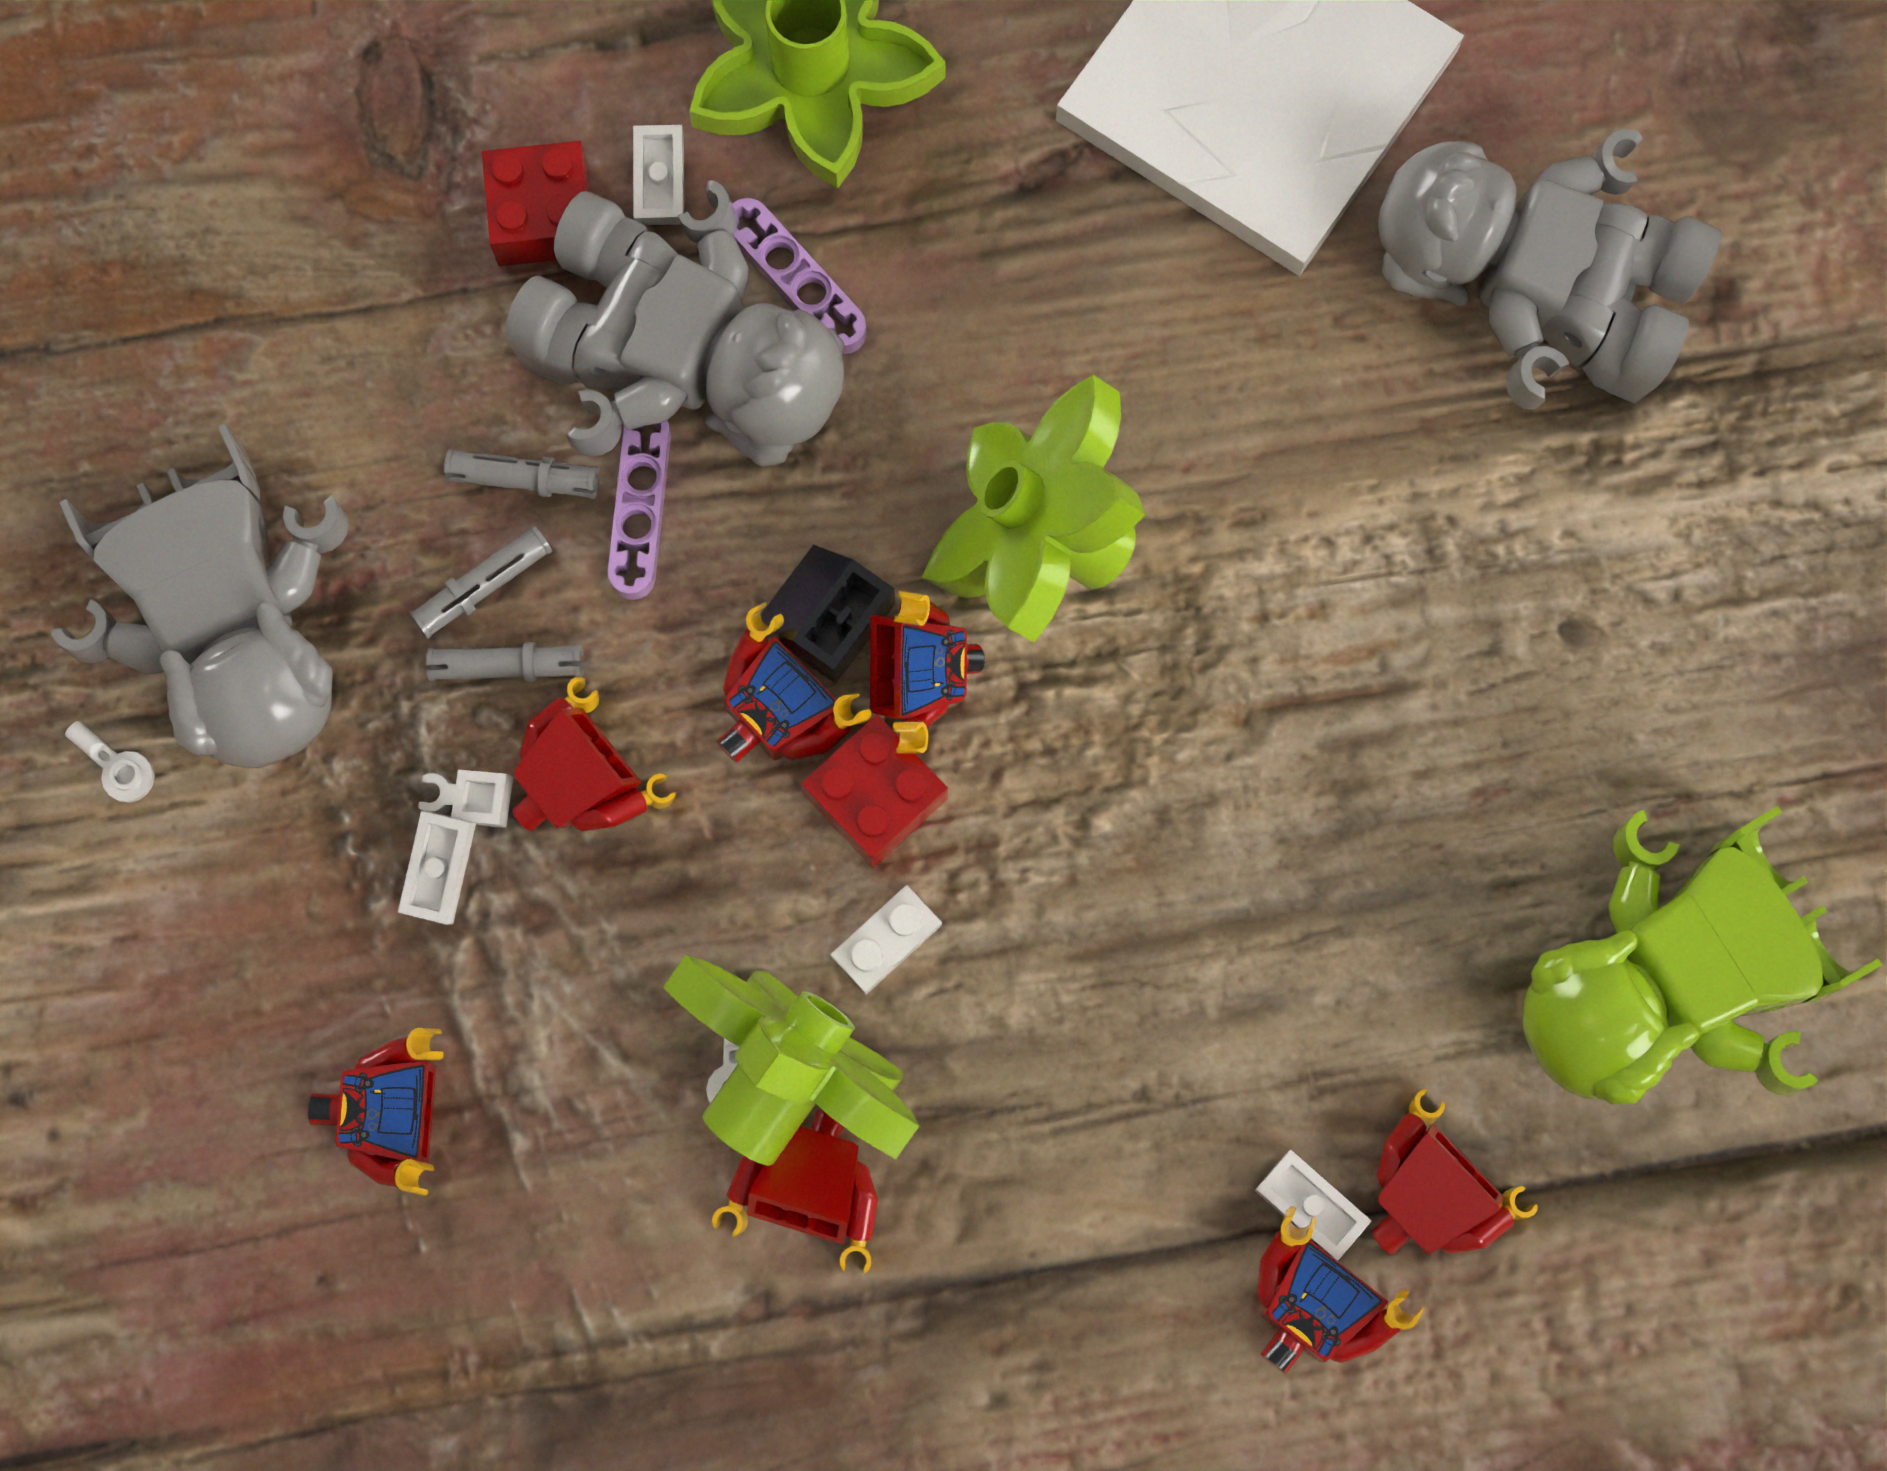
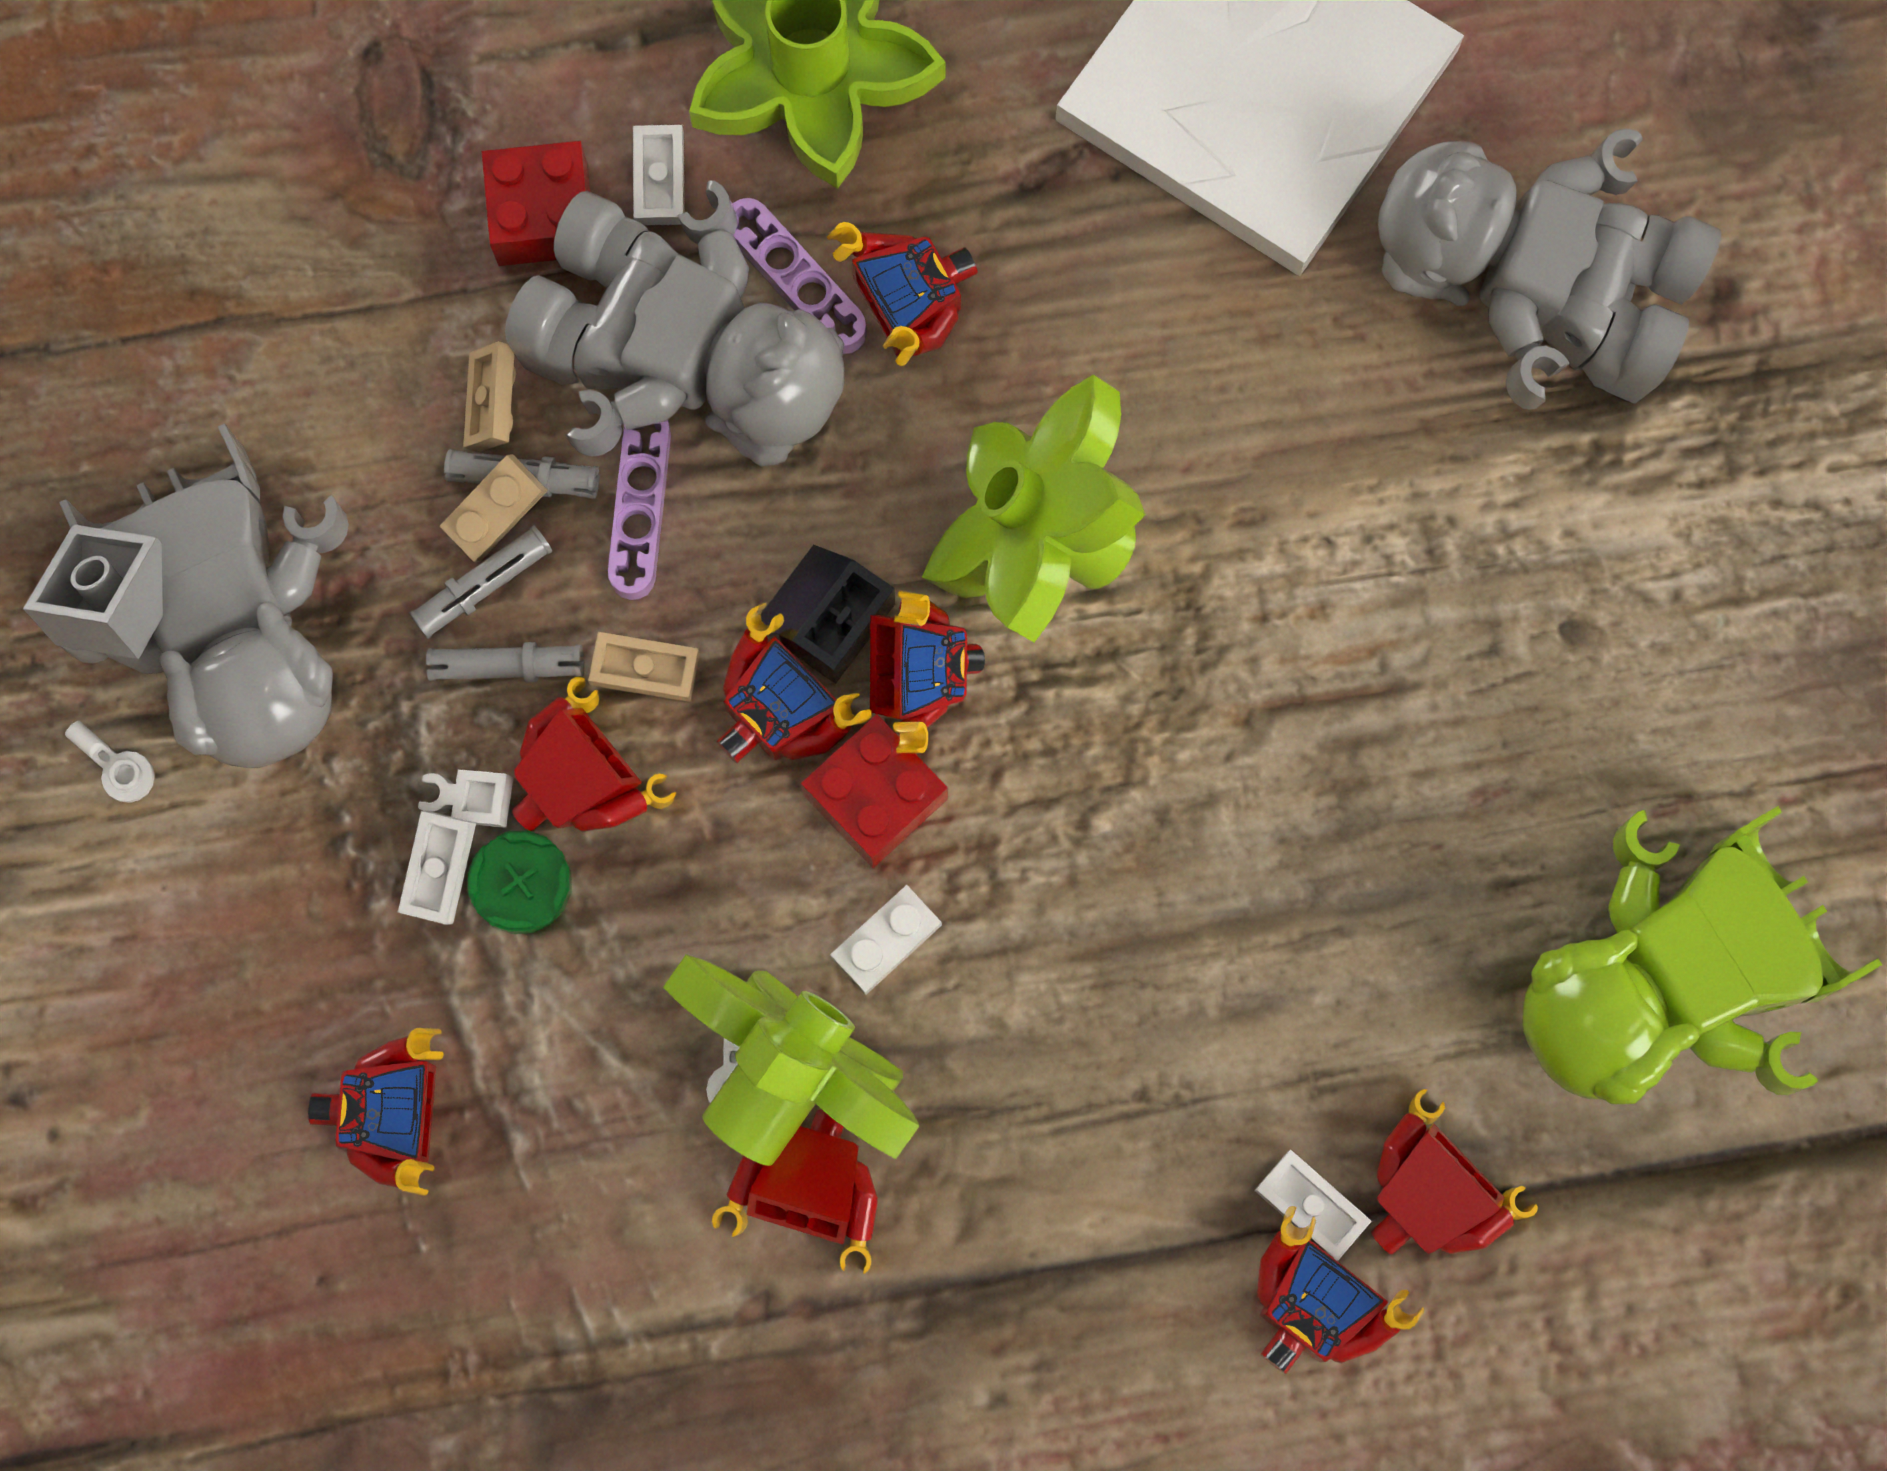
(101, 592): none -> light grey slope
(489, 397): none -> tan plate
(493, 508): none -> tan plate
(519, 882): none -> green tile
(644, 666): none -> tan plate
(906, 286): none -> torso

